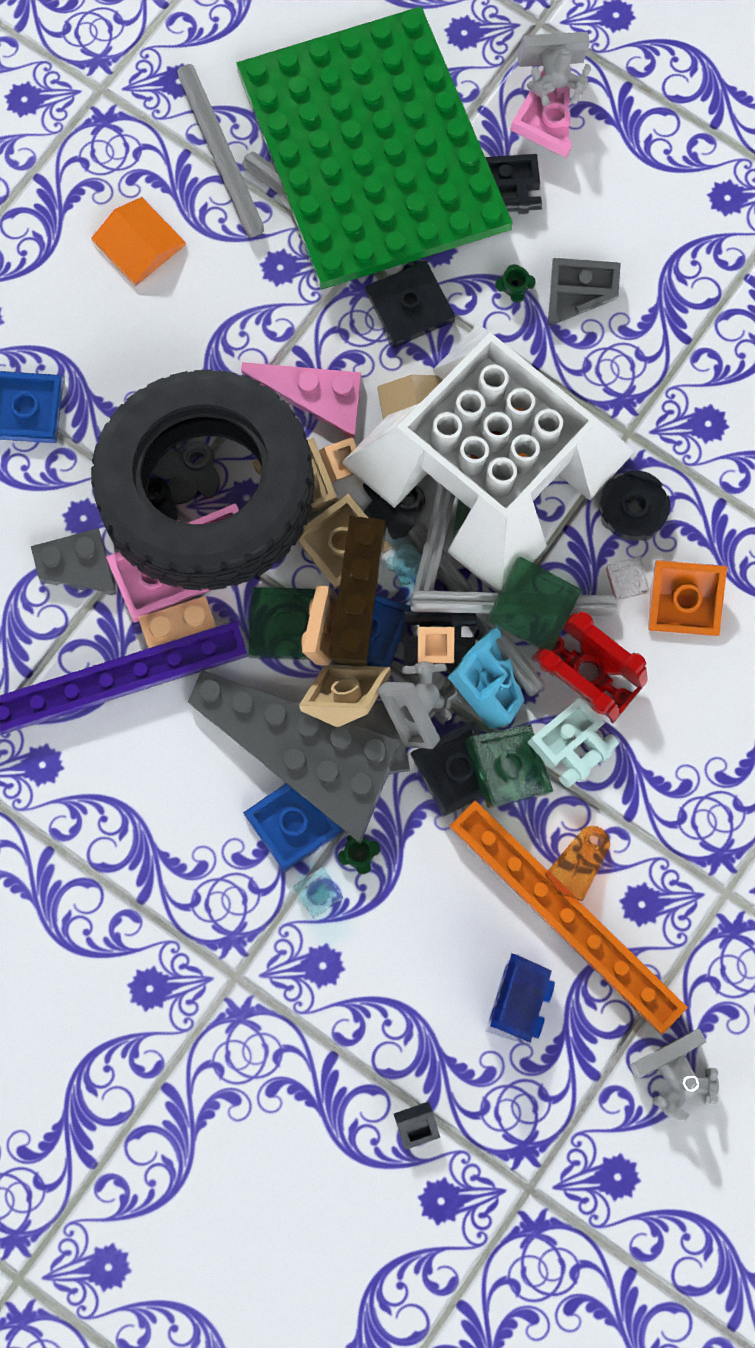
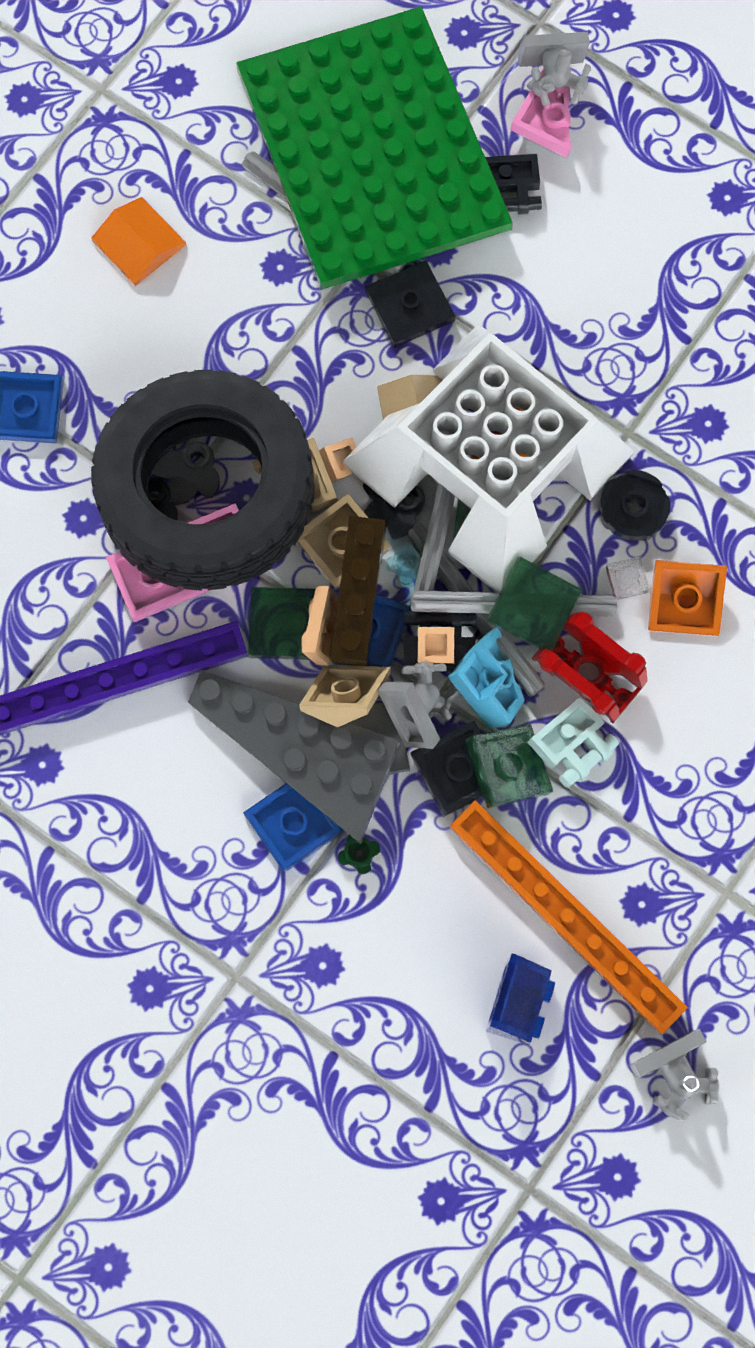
(75, 562): dark grey wing -> none
(177, 622): light nougat plate -> none
(220, 150): light grey axle -> none
(317, 892): clear light blue plate -> none
(324, 393): bright pink wing -> none
(416, 1125): black plate -> none
(519, 274): dark green plate -> none
(579, 863): clear orange piece -> none
(580, 287): dark grey wing -> none

